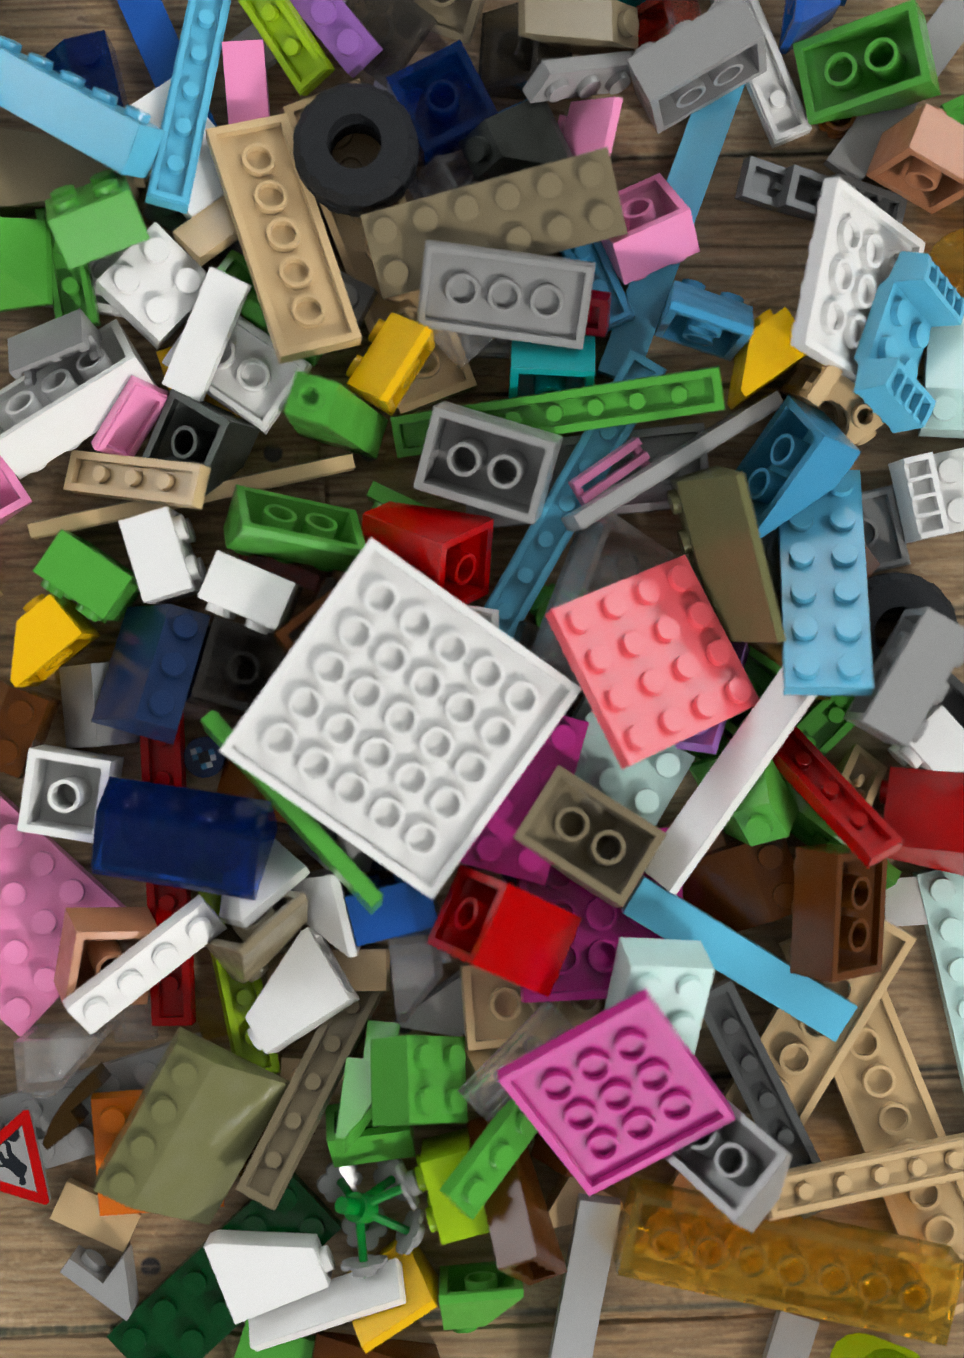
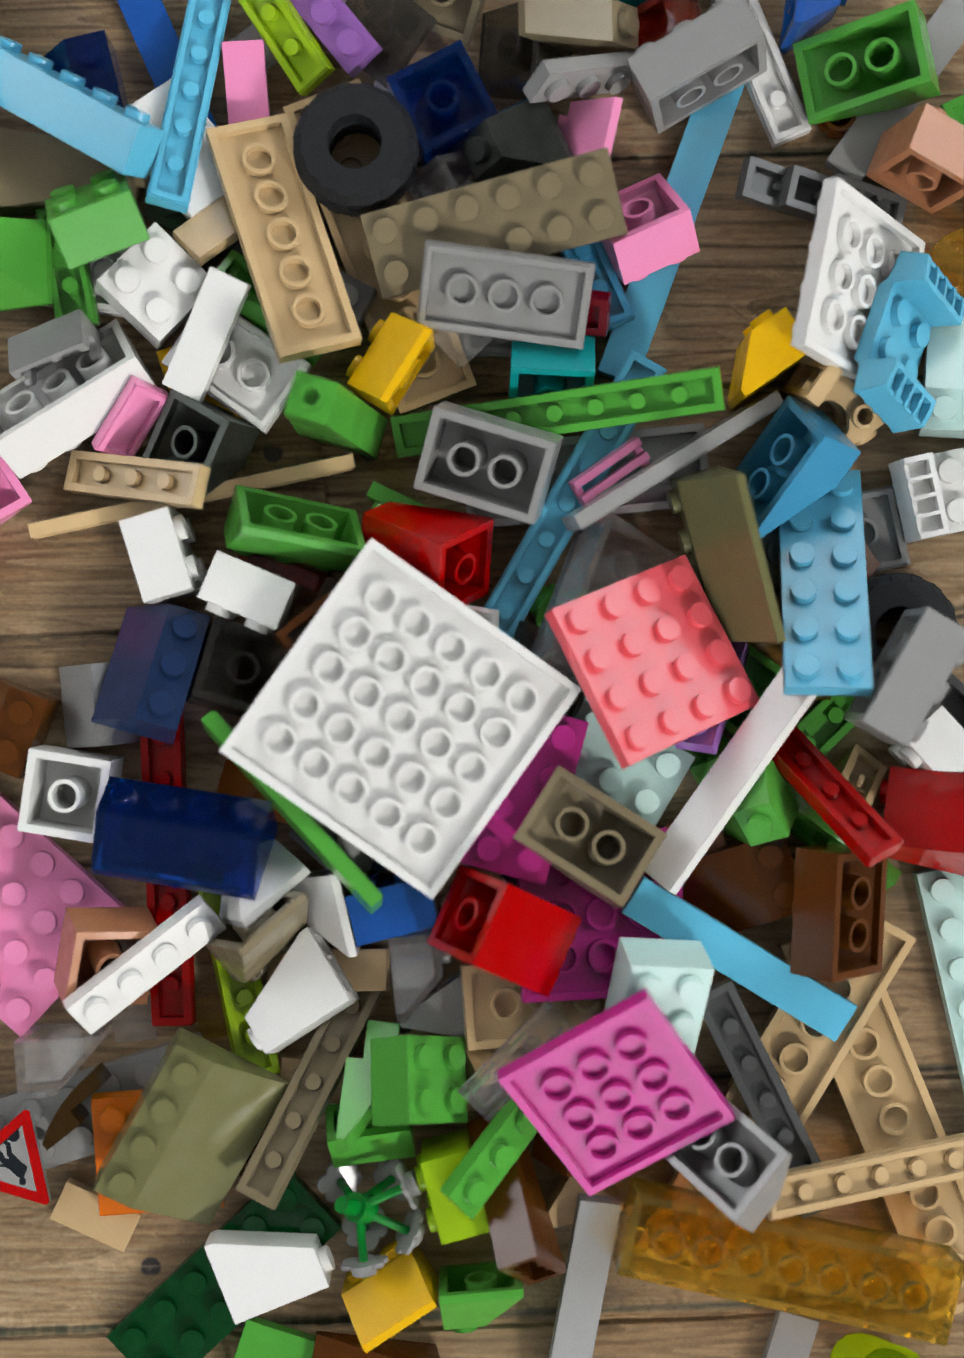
(48, 639): yellow slope -> none
(88, 575): bright green brick -> none
(111, 1286): light grey slope -> none
(203, 757): dark blue tile -> none
(340, 1303): white tile -> none
(705, 319): dark azure slope -> none
(905, 903): white sticker -> none

